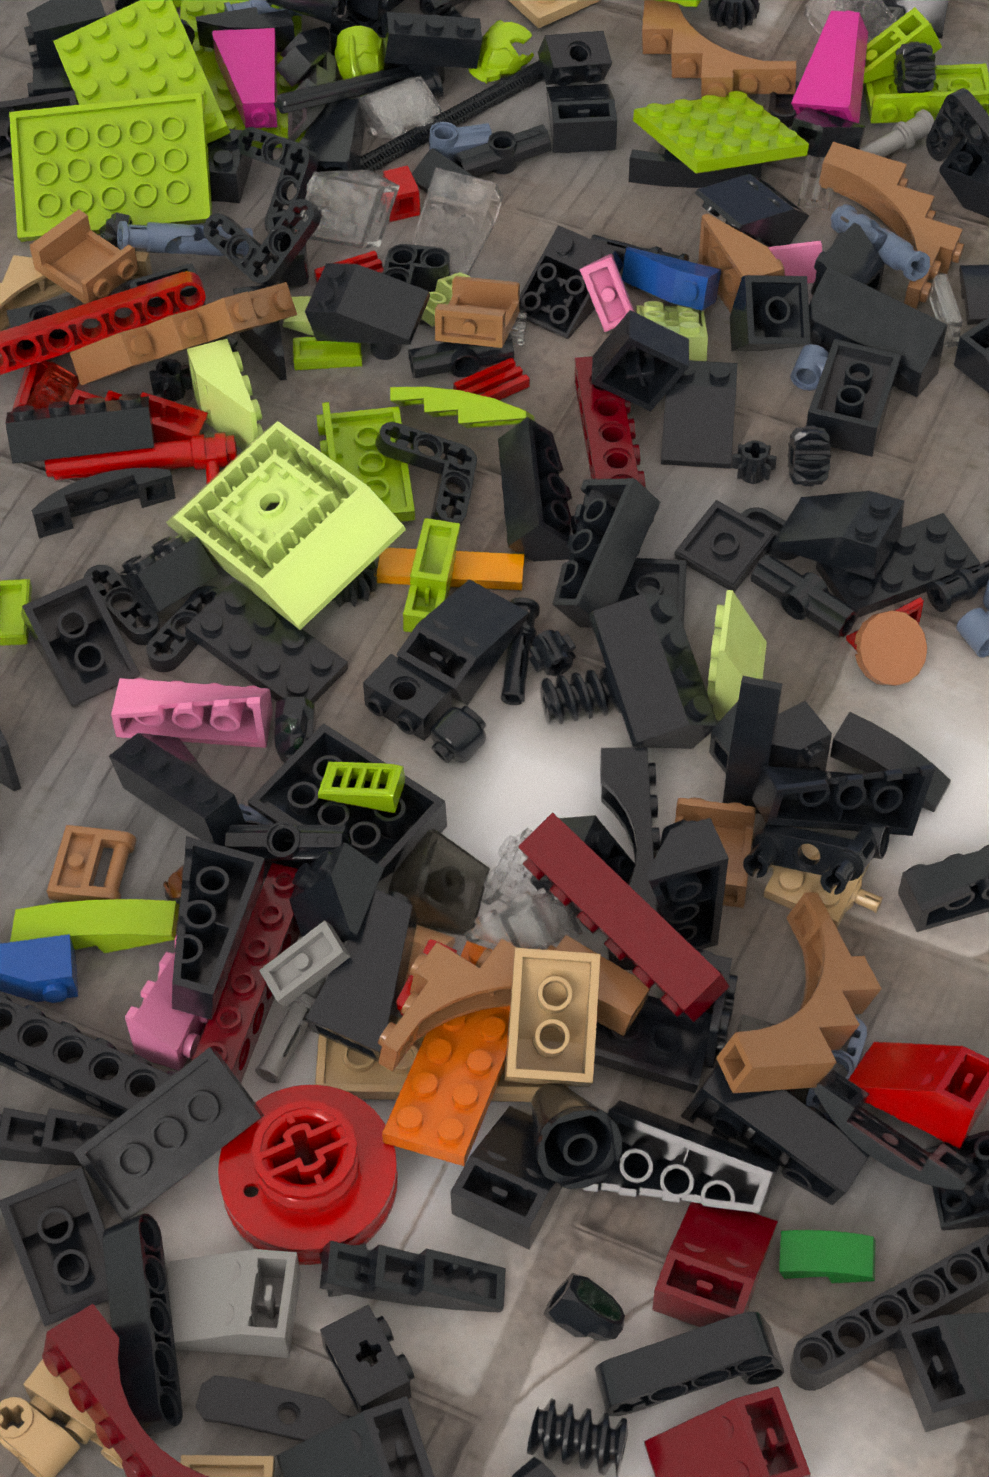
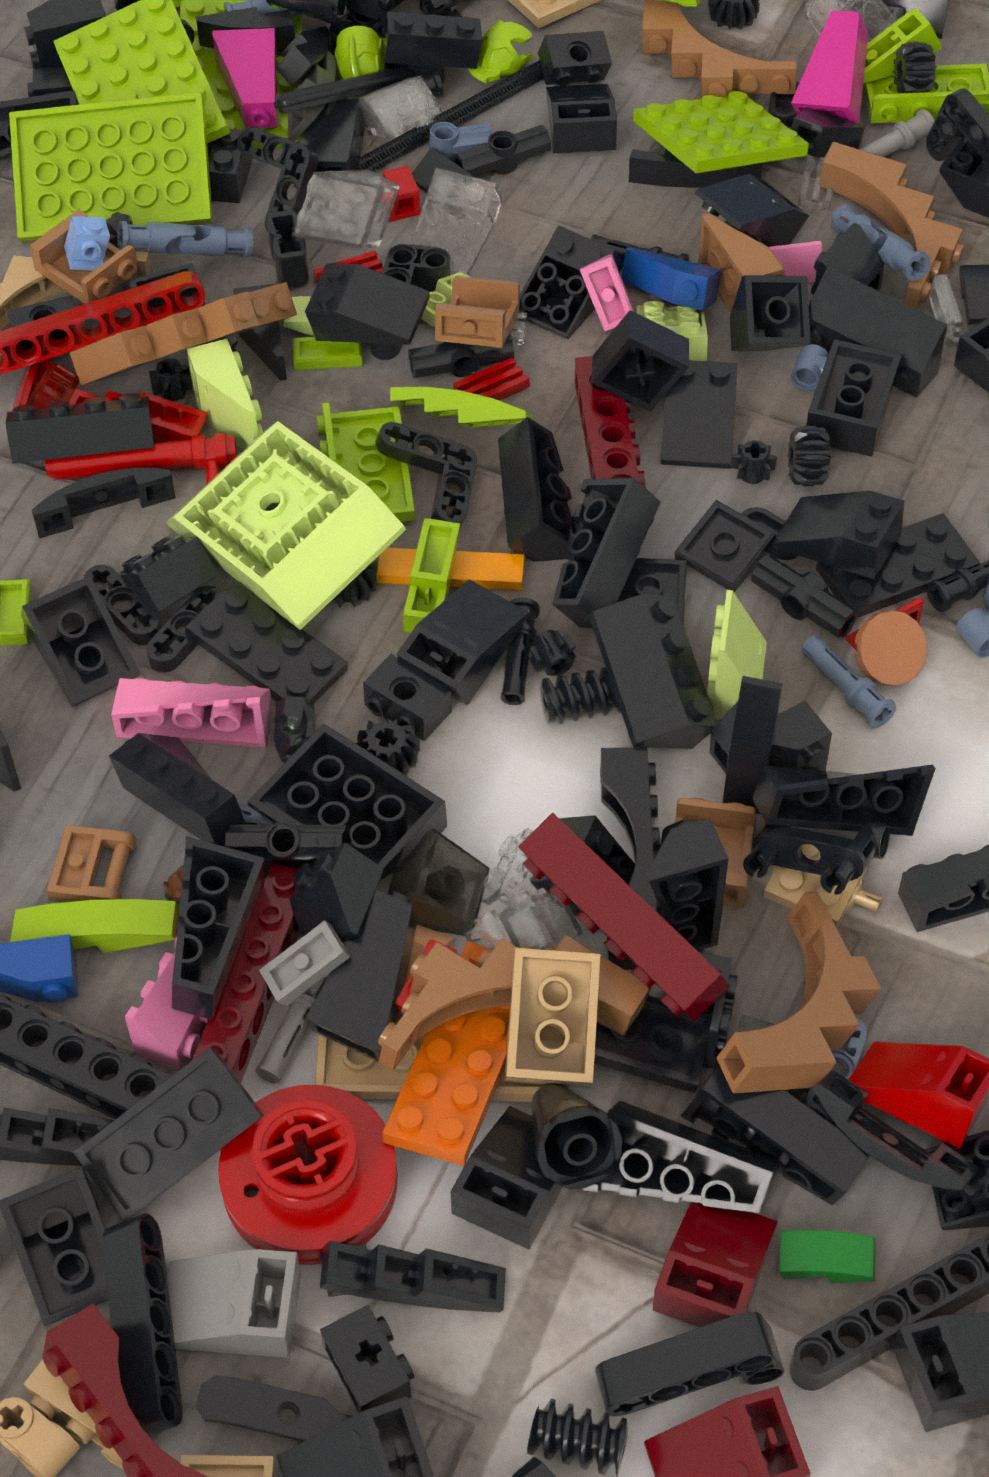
(86, 242): none -> light blue brick
(260, 253): black beam -> none
(376, 773): lime slope -> none
(391, 743): none -> black gear
(458, 734): black head -> none
(585, 1309): black rock -> none
(858, 691): none -> sand blue pin
(876, 750): black slope -> none

